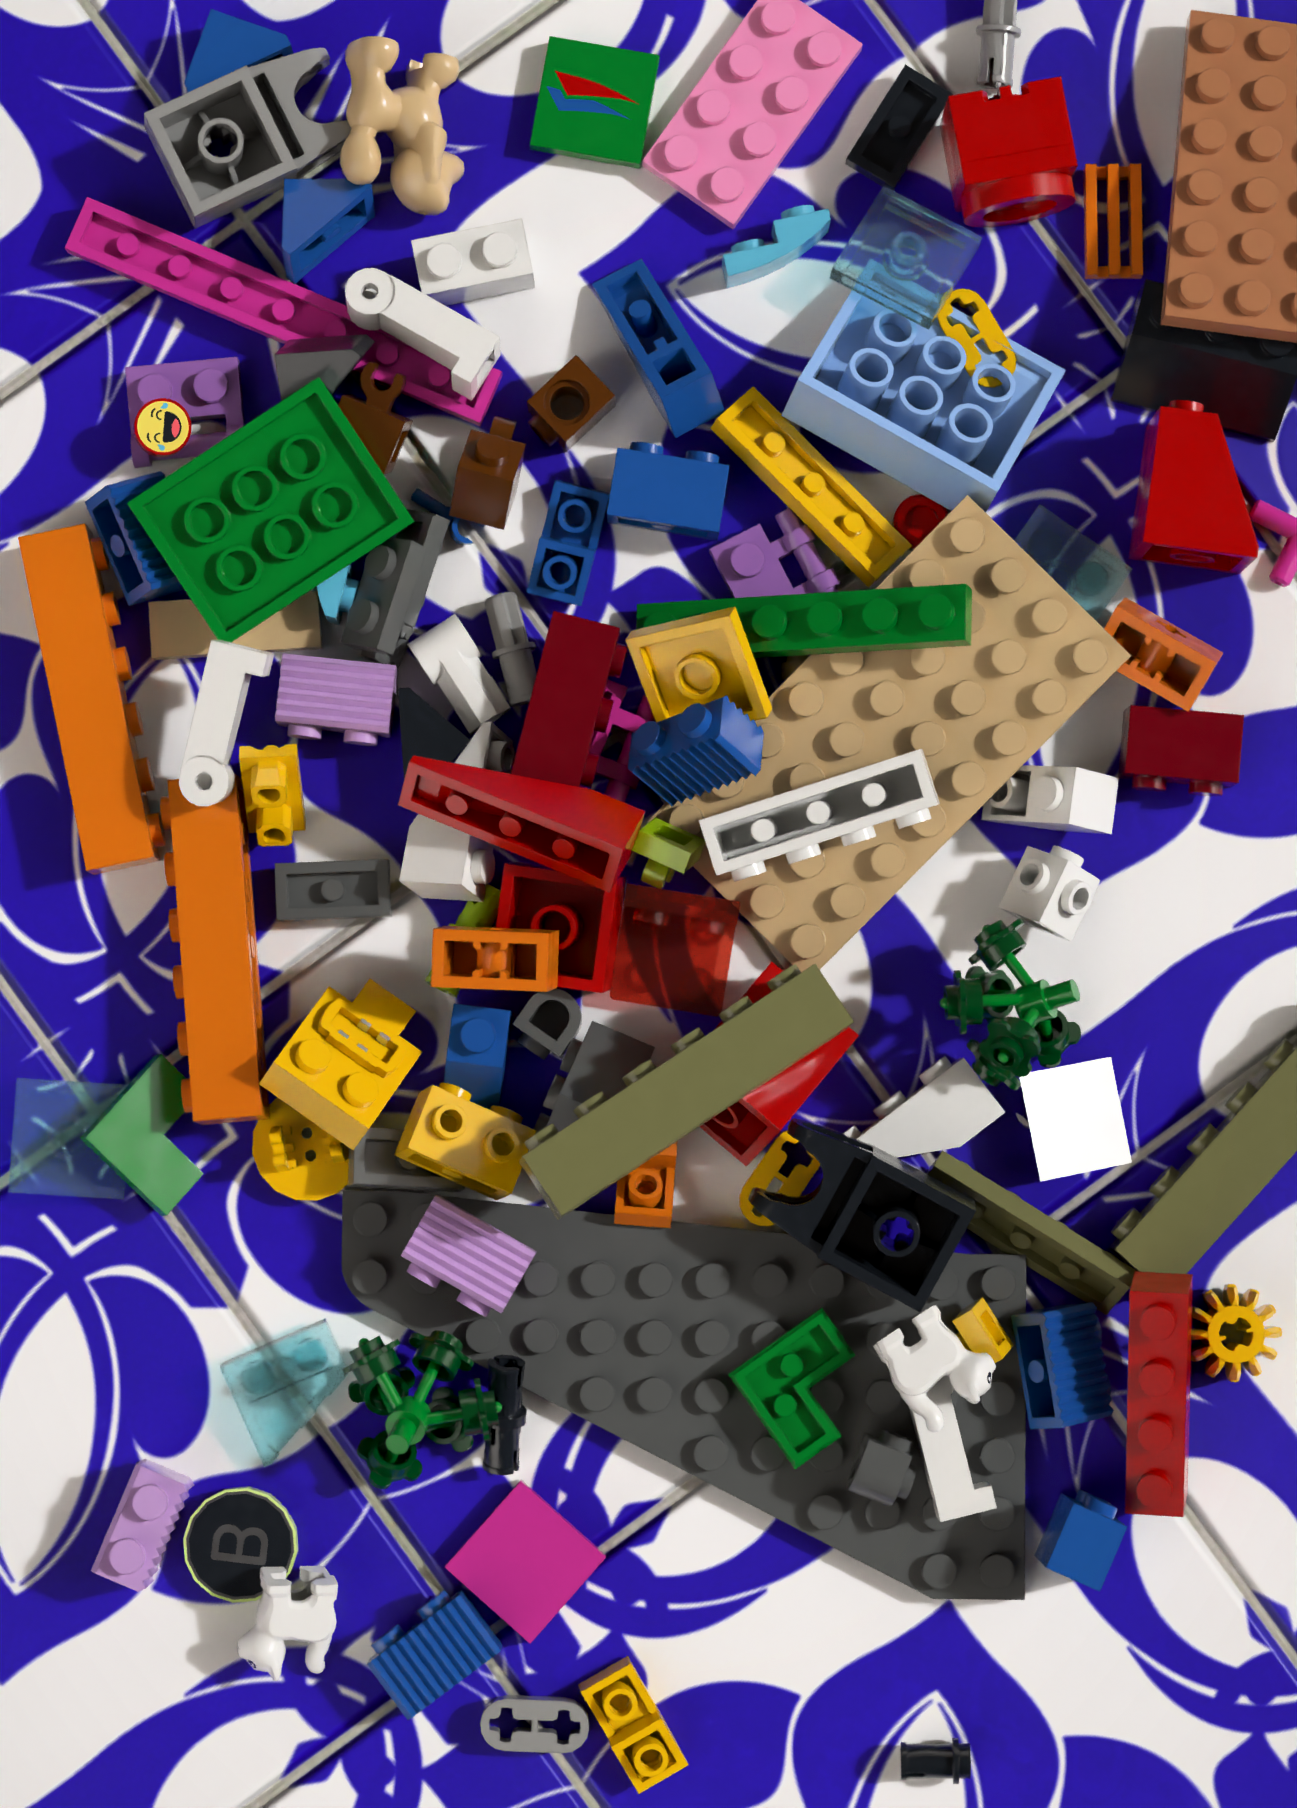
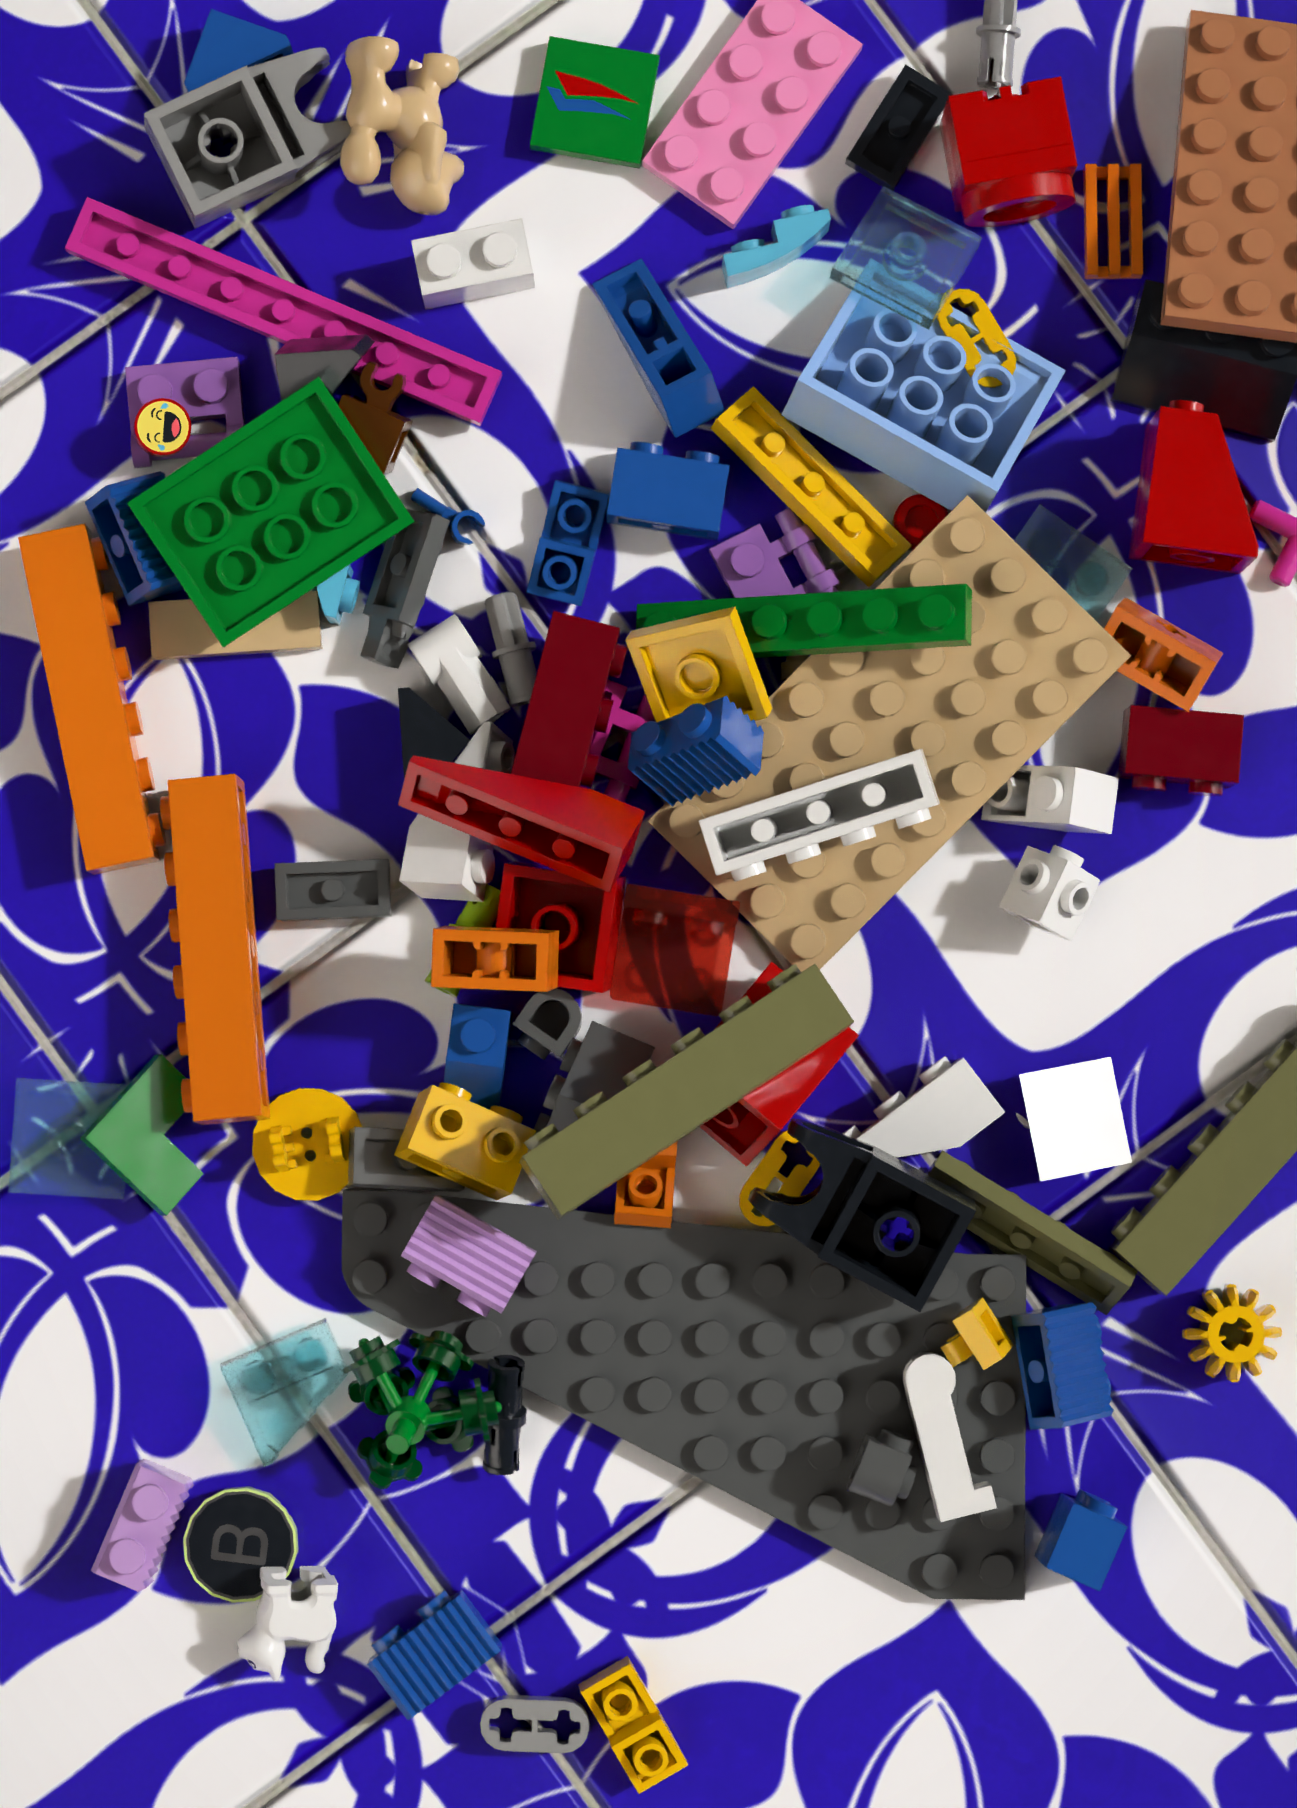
(206, 766): white leg -> none
(272, 793): yellow hips -> none
(320, 219): blue slope -> none
(336, 698): lavender brick -> none
(345, 1061): yellow piece -> none
(384, 596): dark grey plate -> none
(444, 335): white leg -> none
(488, 475): reddish brown brick -> none
(525, 1561): dark pink tile -> none
(573, 380): reddish brown brick -> none
(668, 851): lime tile -> none
(779, 1383): green tile -> none
(936, 1761): black pin -> none
(937, 1354): white animal -> none
(991, 996): dark green plant -> none
(1158, 1393): red brick -> none

